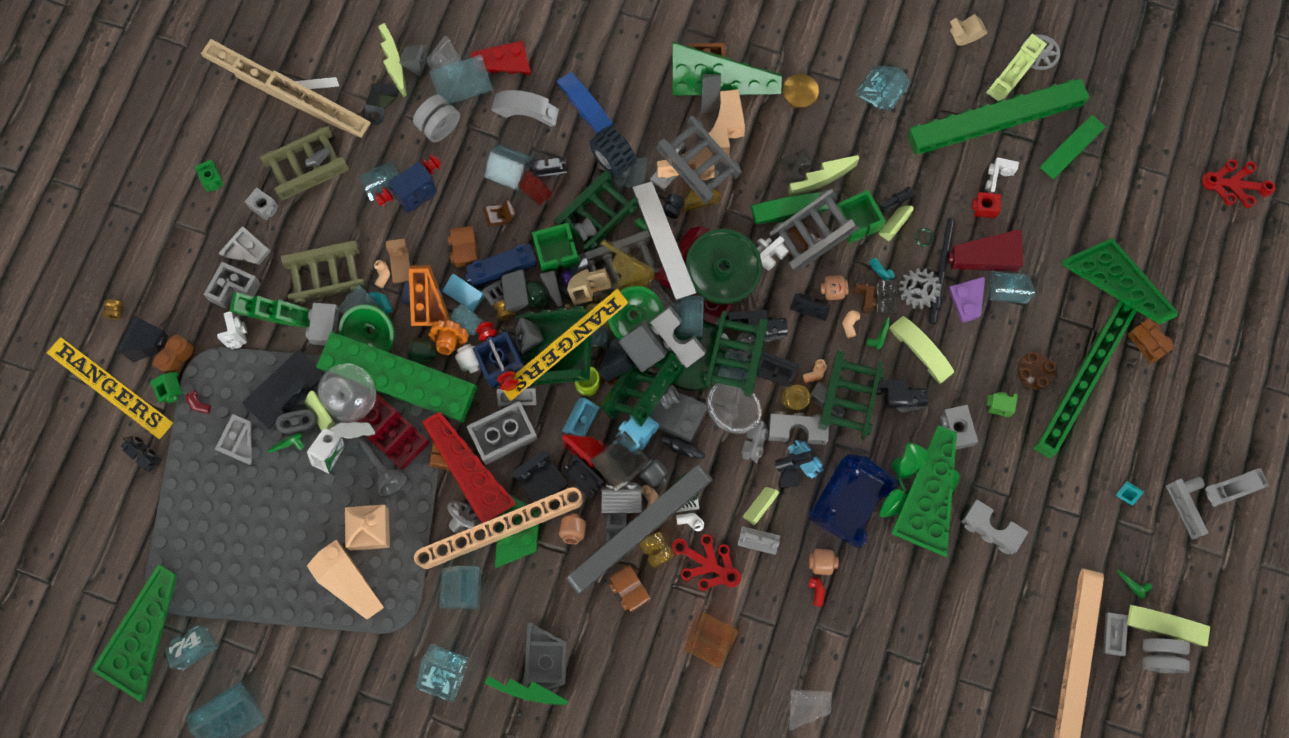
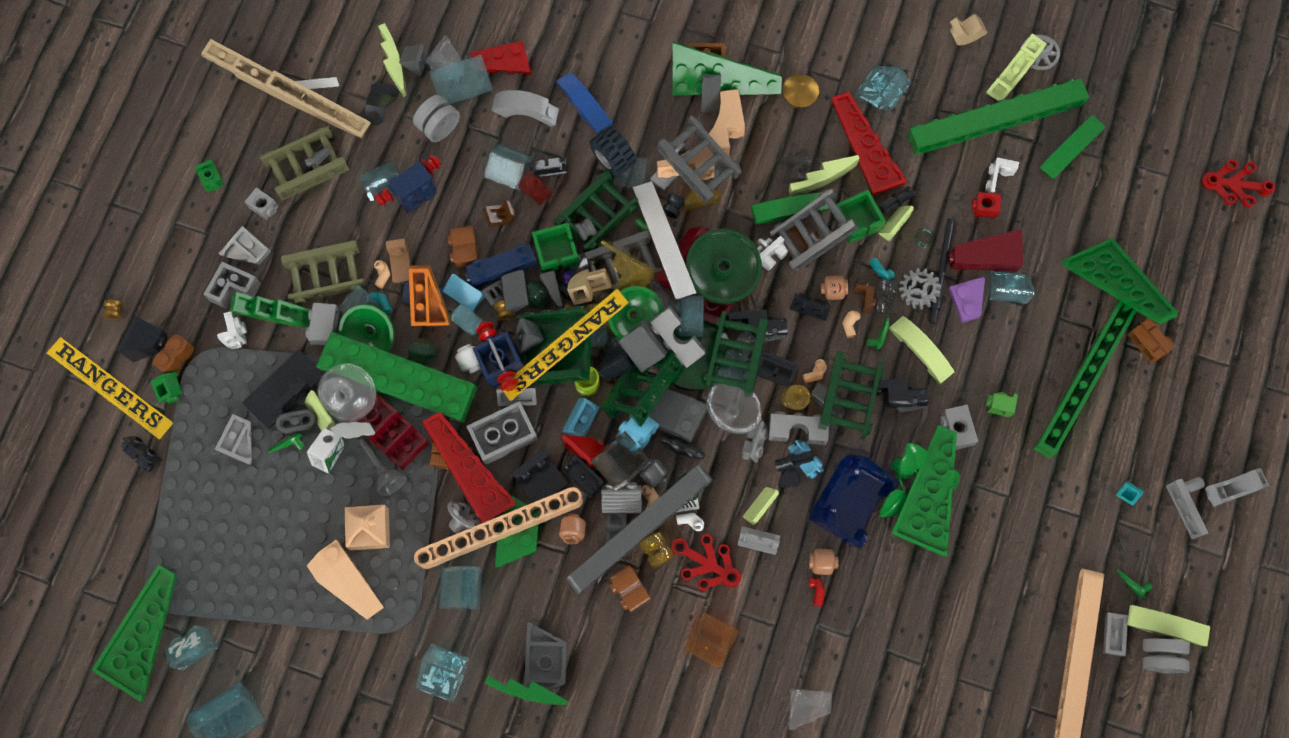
(194, 403): dark red arm -> none
(448, 336): orange plant -> none
(670, 397): dark grey wheel -> none
(874, 159): none -> red wing
(978, 520): light grey arch -> none
(1036, 370): reddish brown dish -> none

